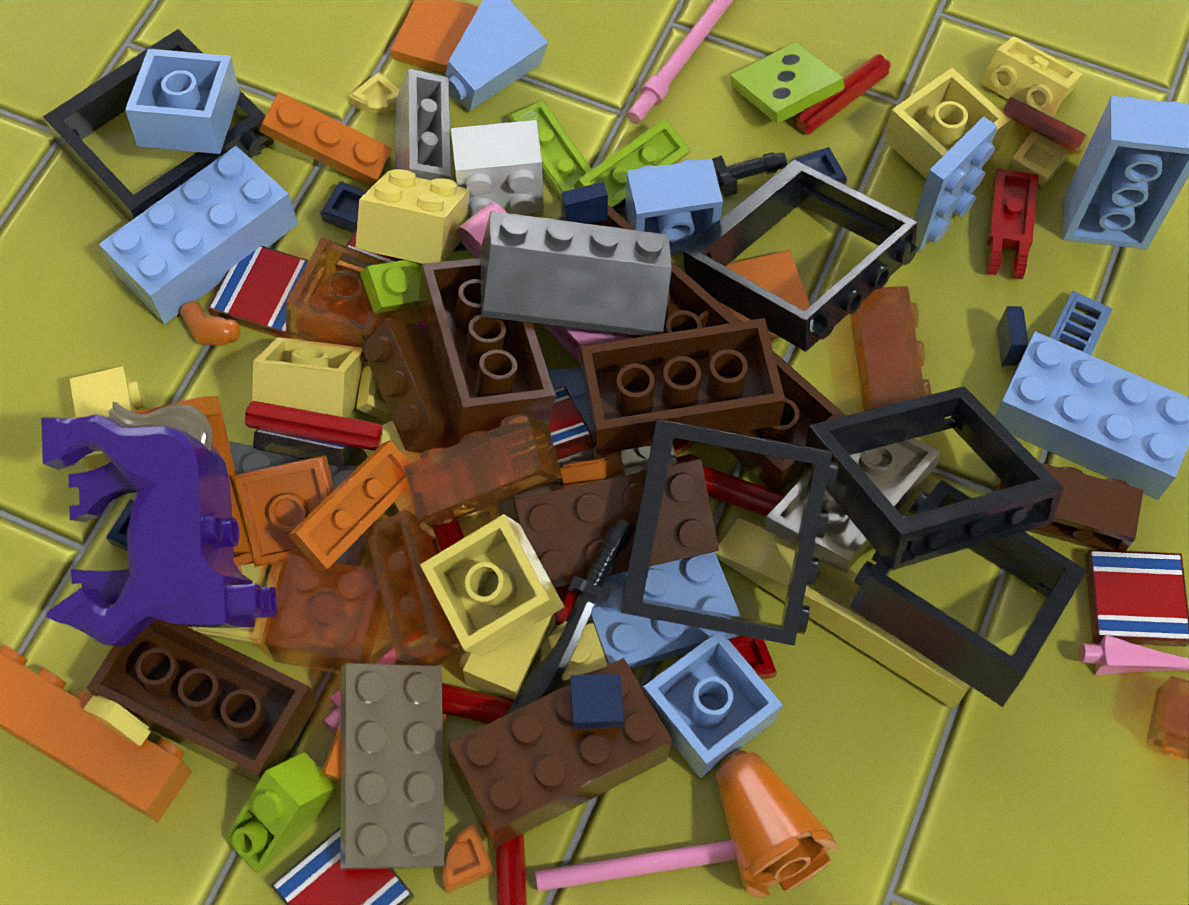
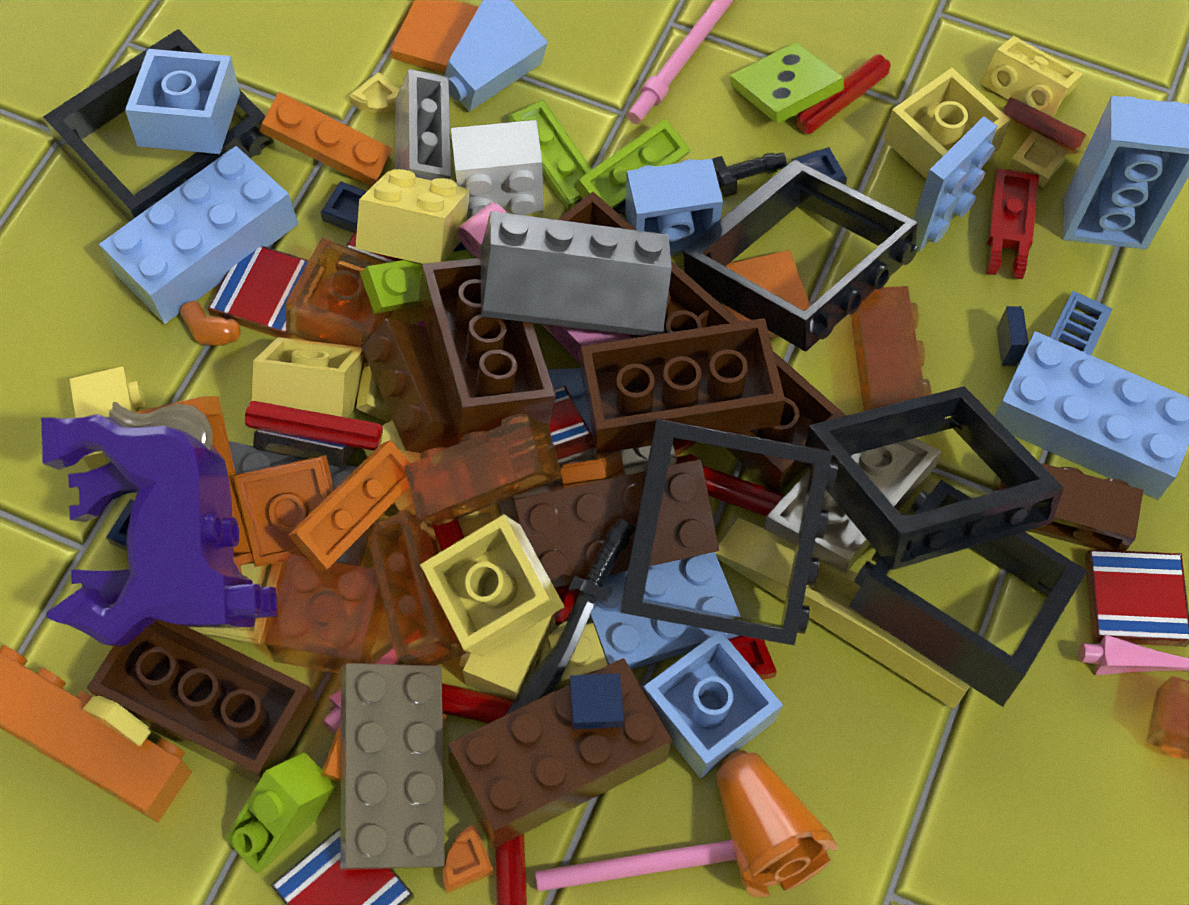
(585, 204): dark blue tile -> none

